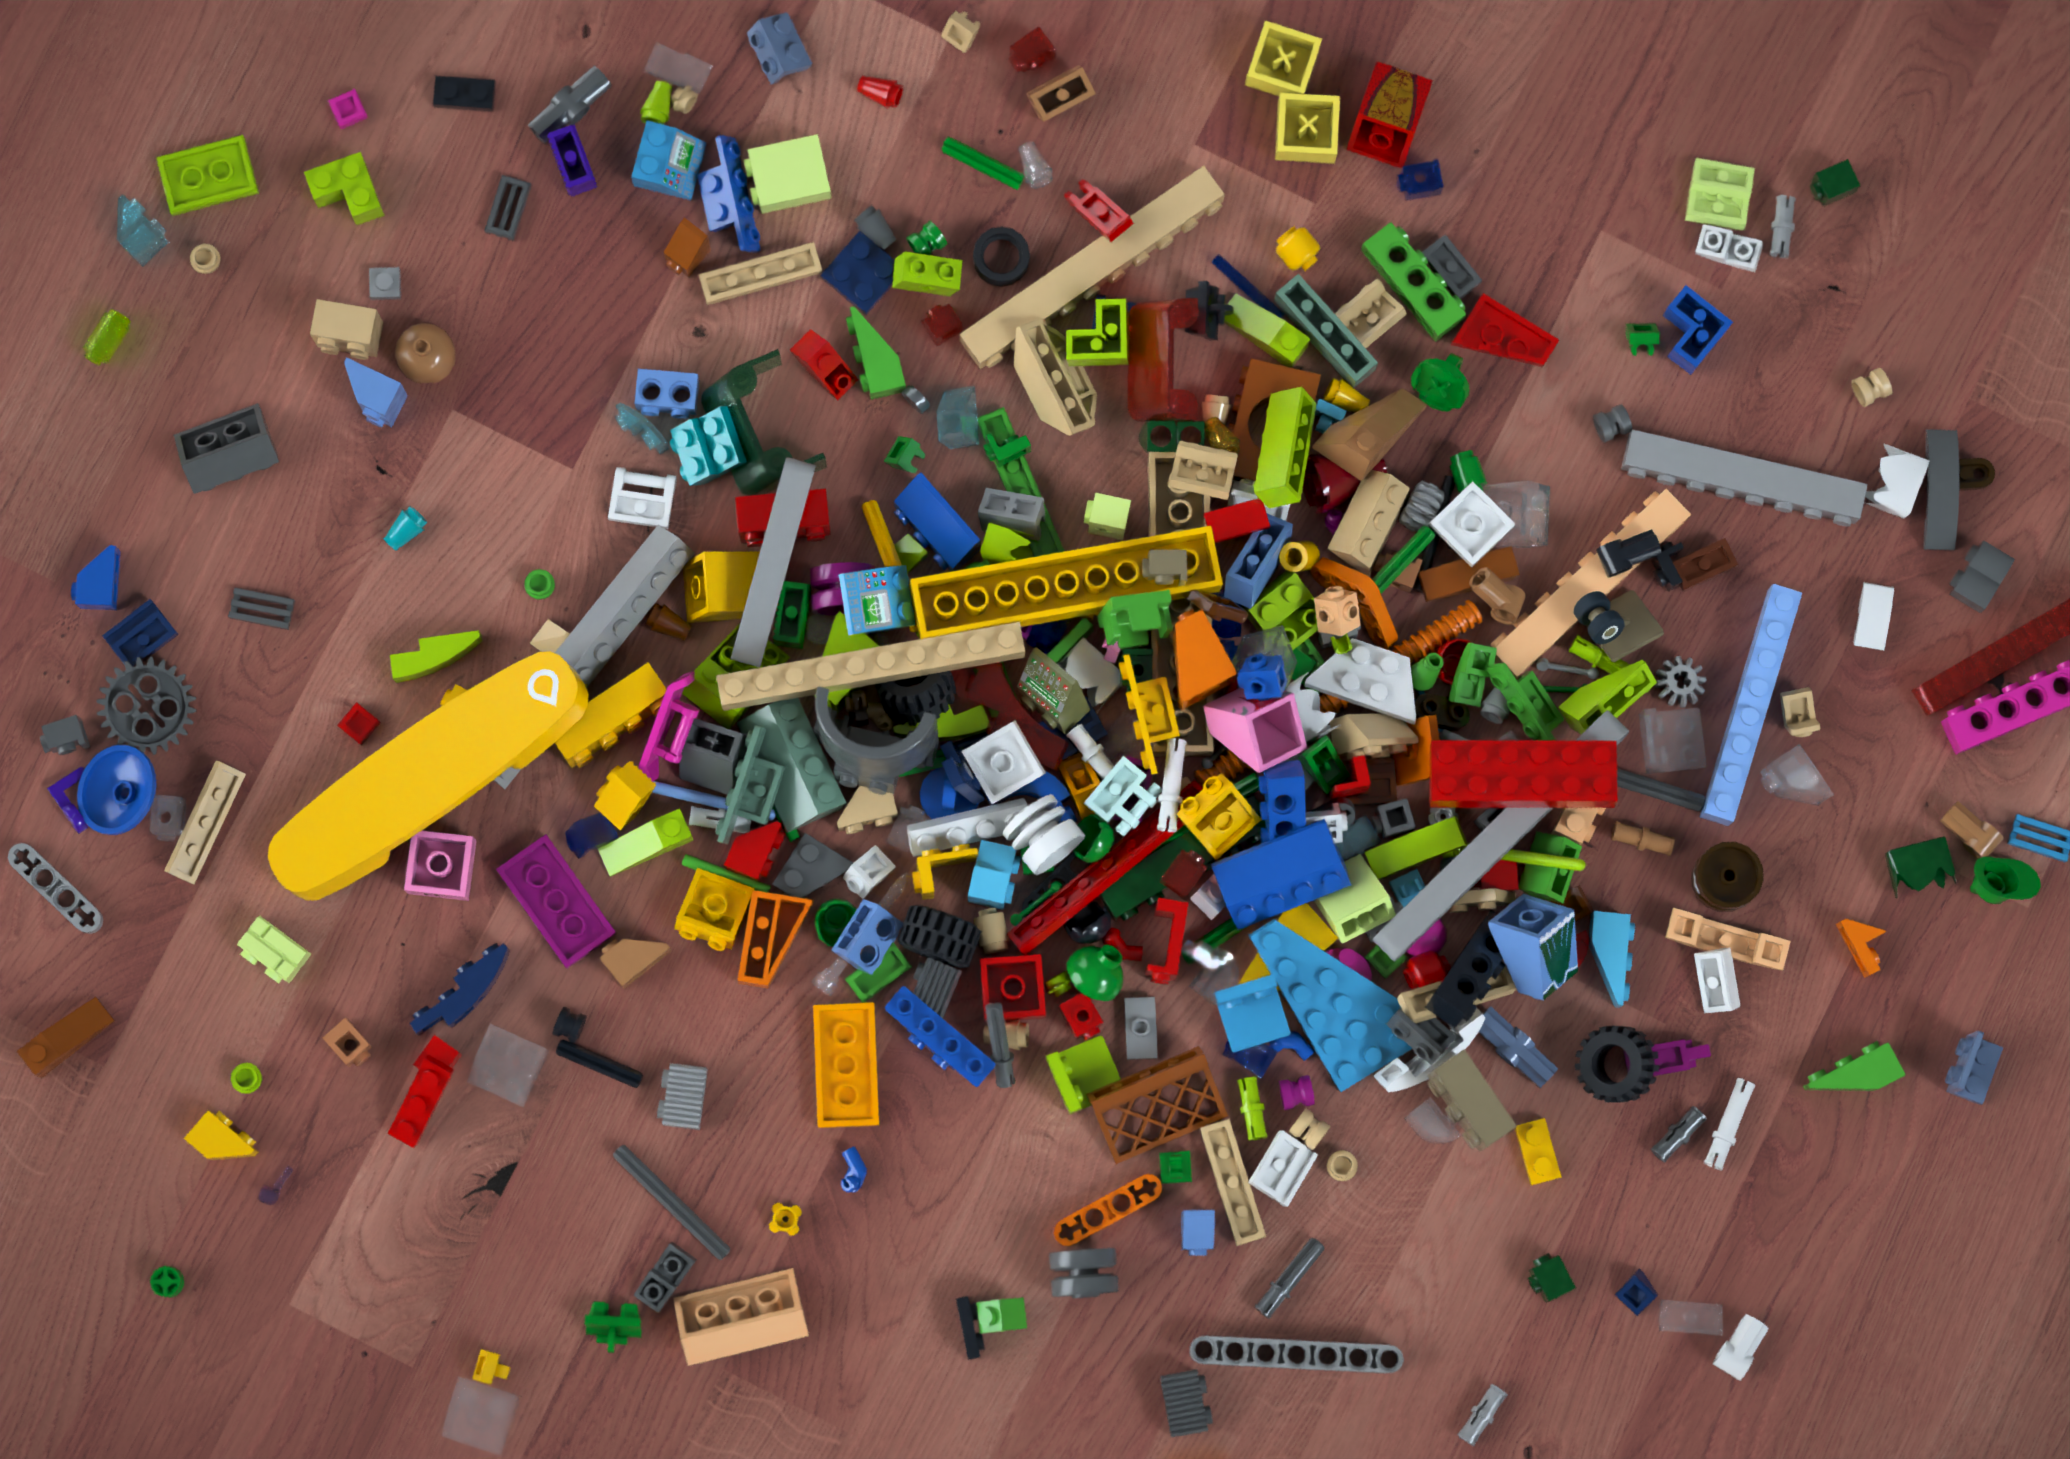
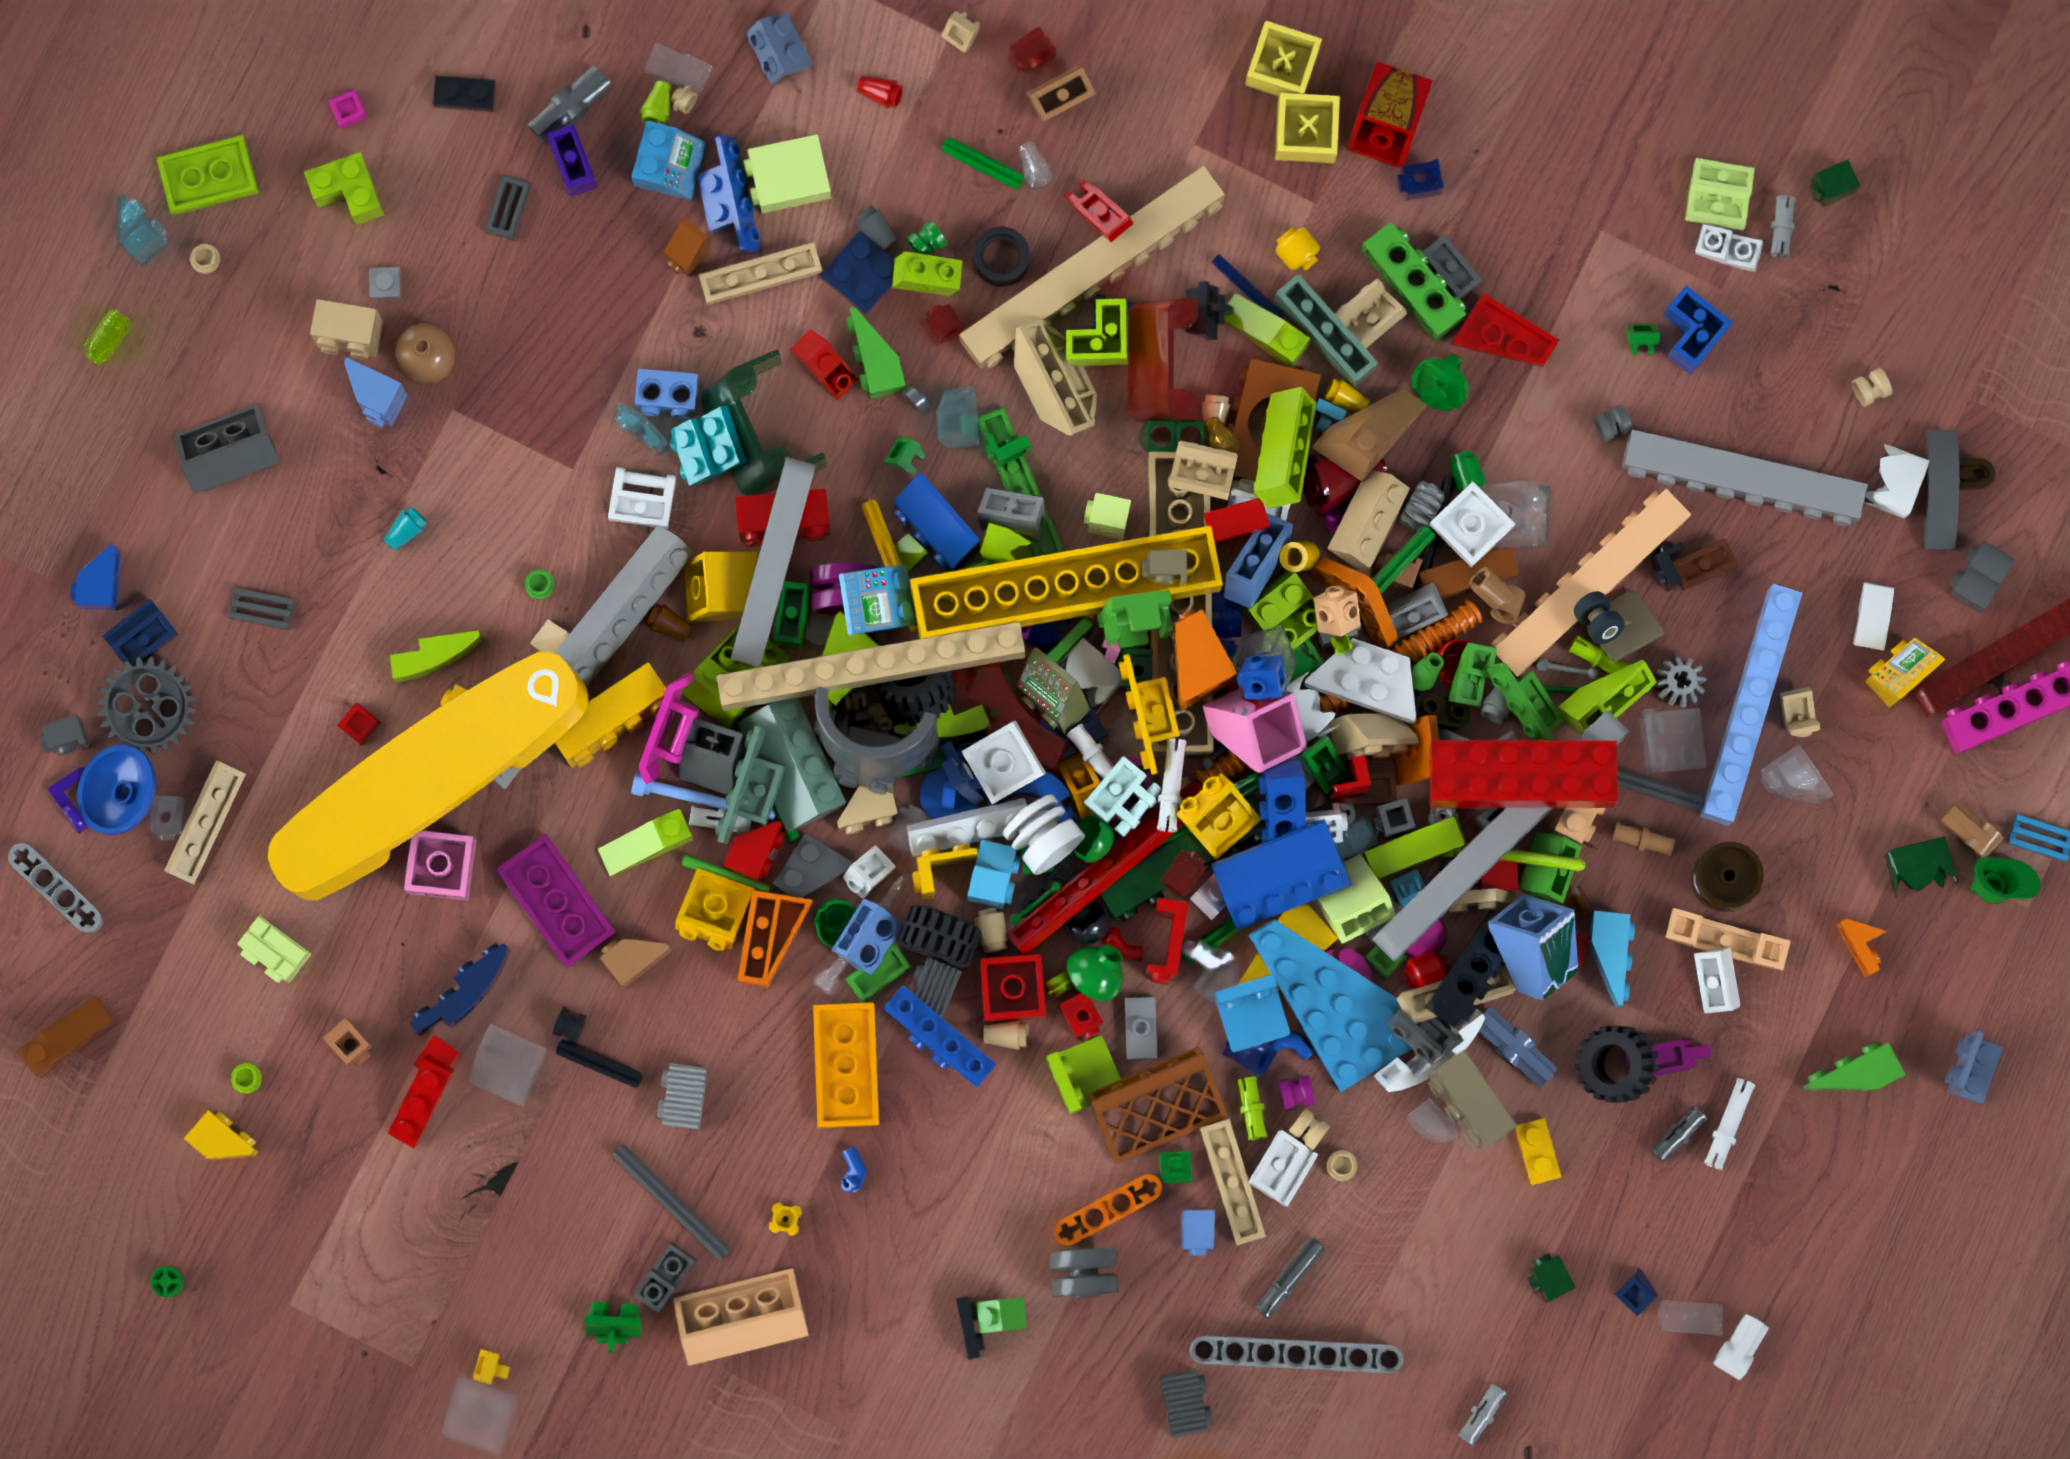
(270, 1195): clear purple hand -> none
(590, 834): clear blue bracket -> none
(624, 794): yellow brick -> none
(999, 1043): dark grey axle -> none
(1218, 607): reddish brown plate -> none
(1416, 610): none -> light grey slope
(1622, 555): black piece -> none
(1903, 671): none -> yellow slope

